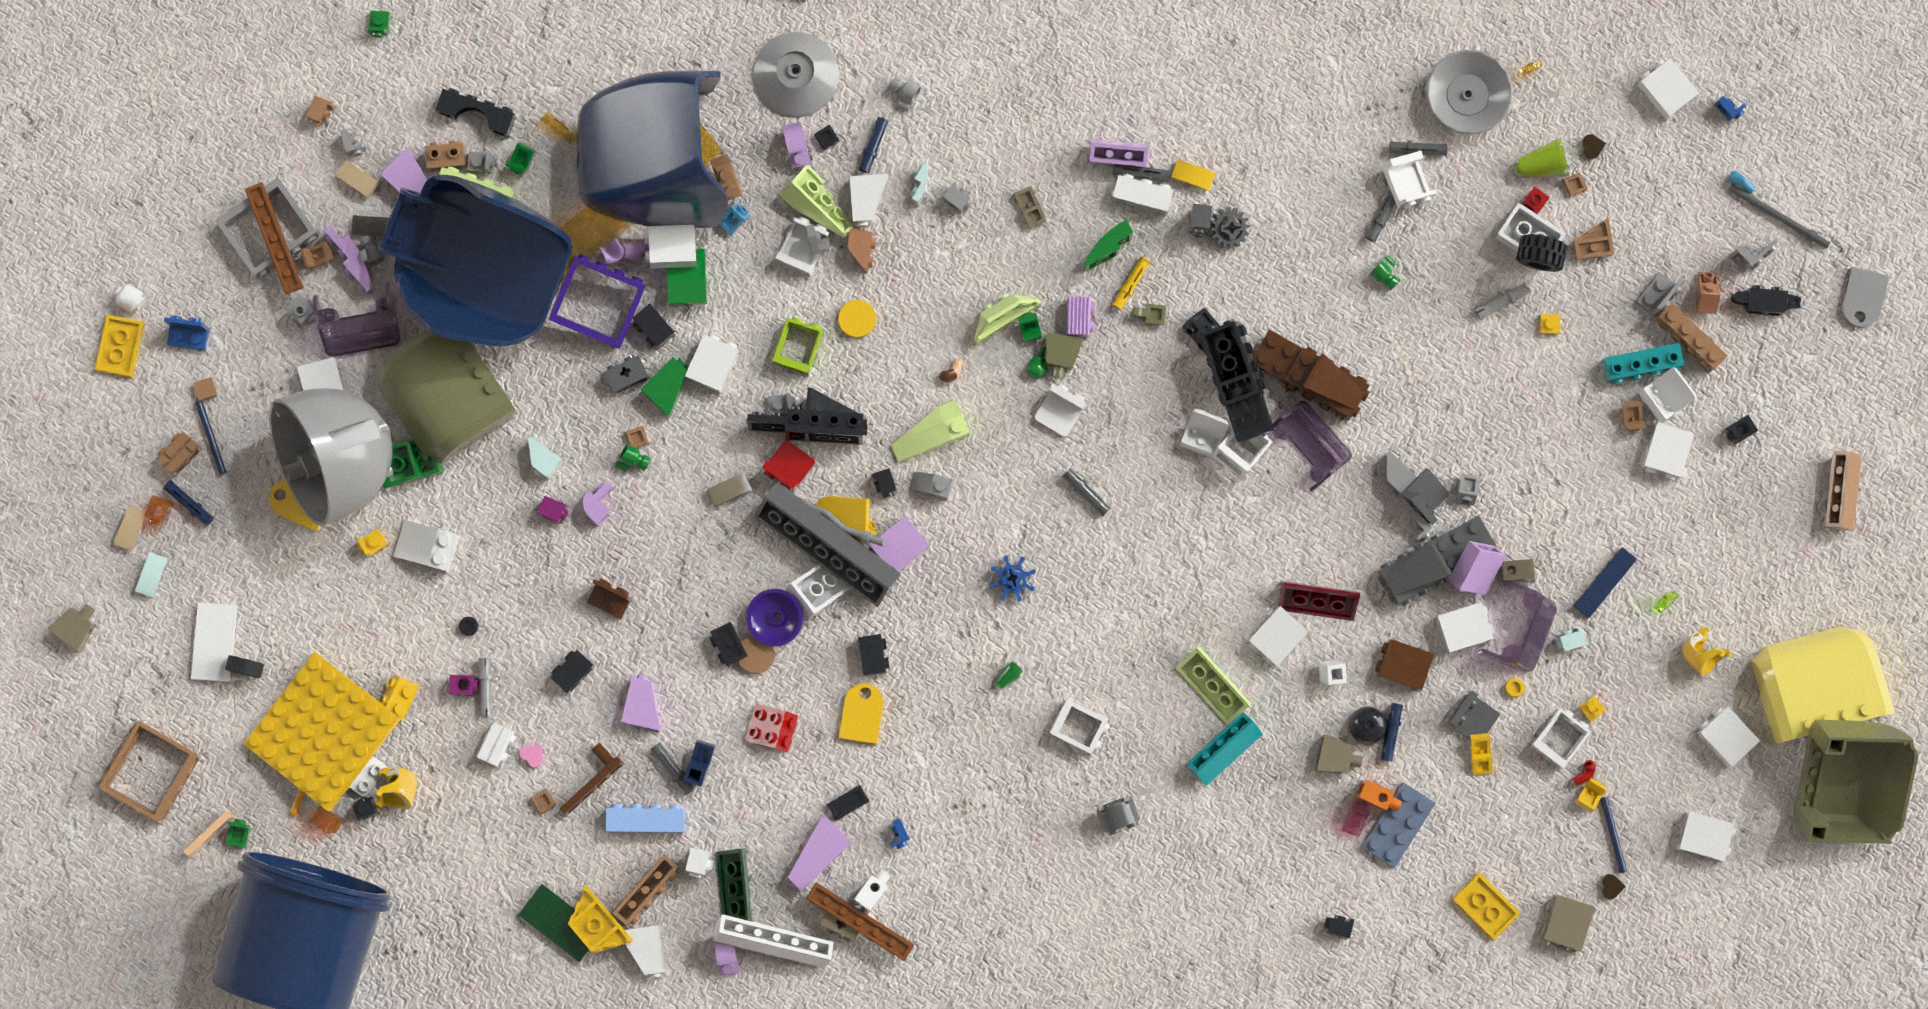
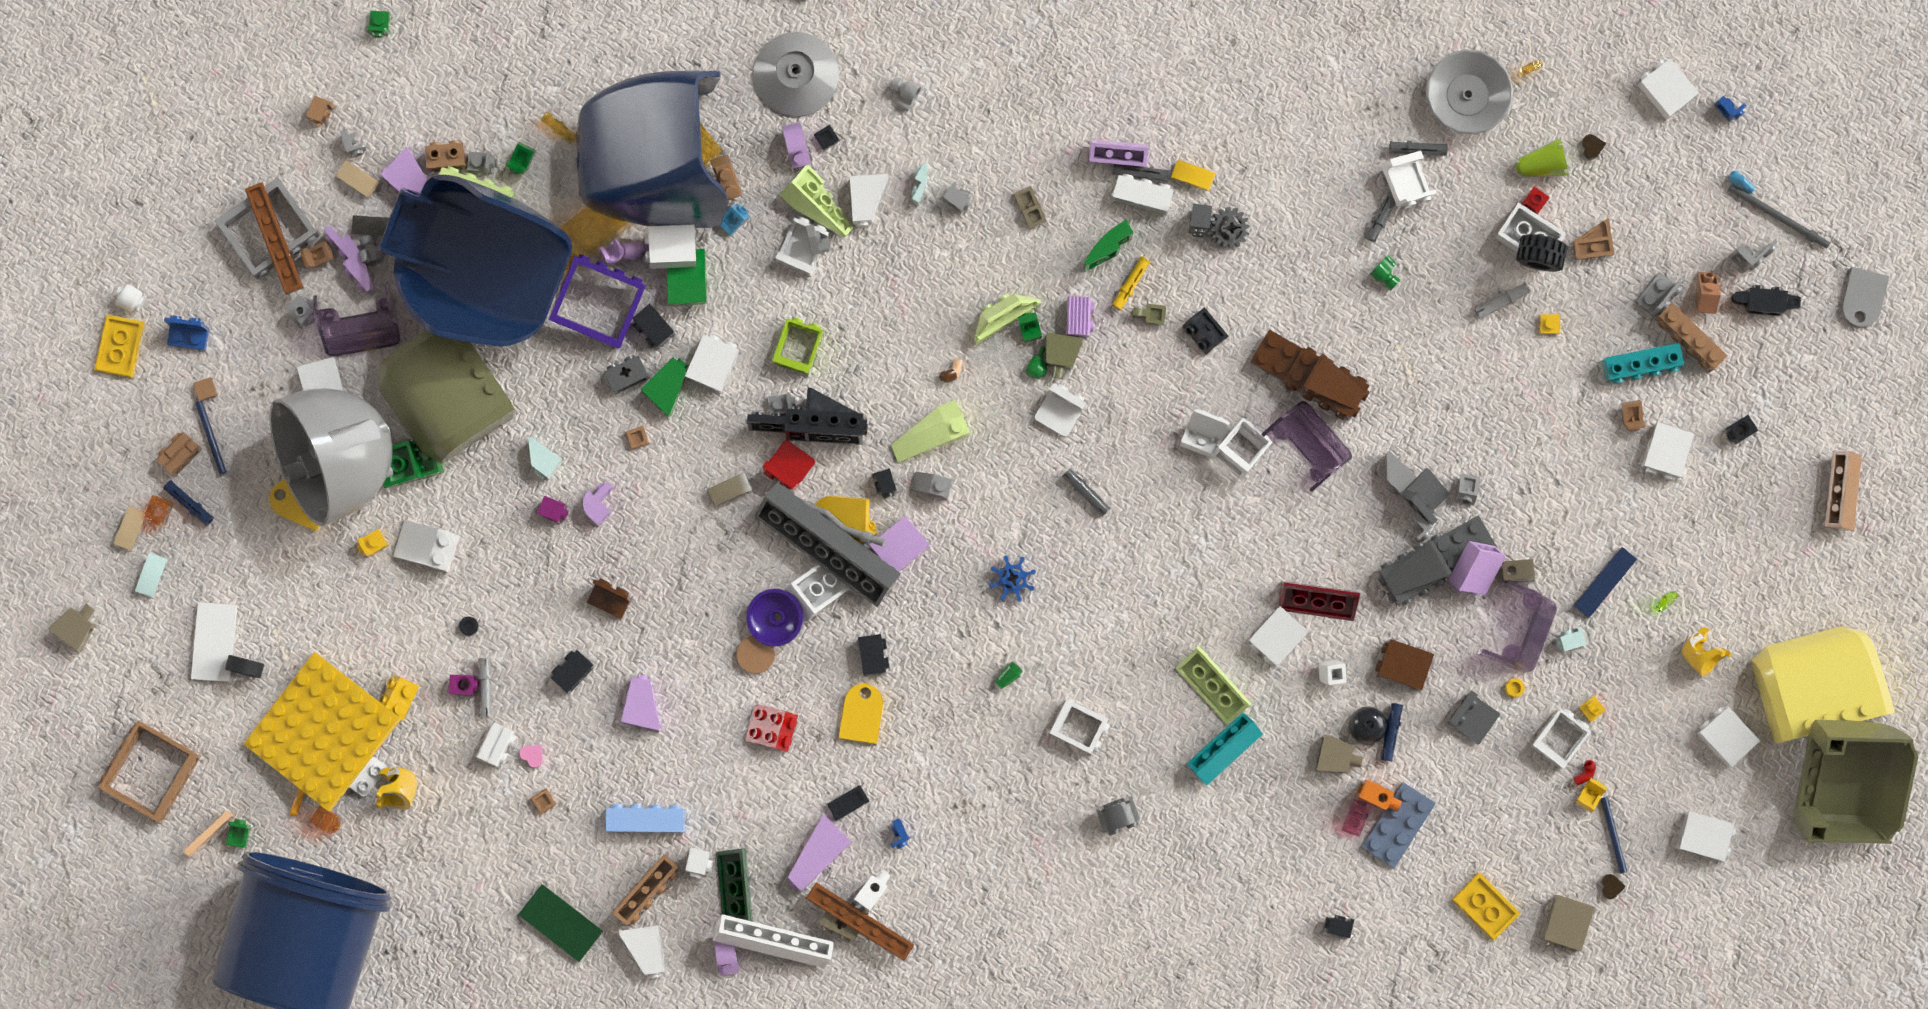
(365, 808): black brick -> none
(453, 104): black arch -> none
(596, 924): yellow wing -> none
(611, 766): reddish brown piece -> none
(631, 456): green piece -> none
(658, 750): dark grey pin -> none
(699, 763): dark blue brick -> none
(728, 644): black bracket -> none
(857, 318): yellow tile -> none
(860, 248): nougat slope -> none
(870, 152): dark blue pin -> none
(1237, 379): black wedge -> none
(1465, 627): white brick -> none
(1481, 753): yellow slope -> none
(1574, 185): medium nougat tile -> none
(1667, 394): white bracket -> none

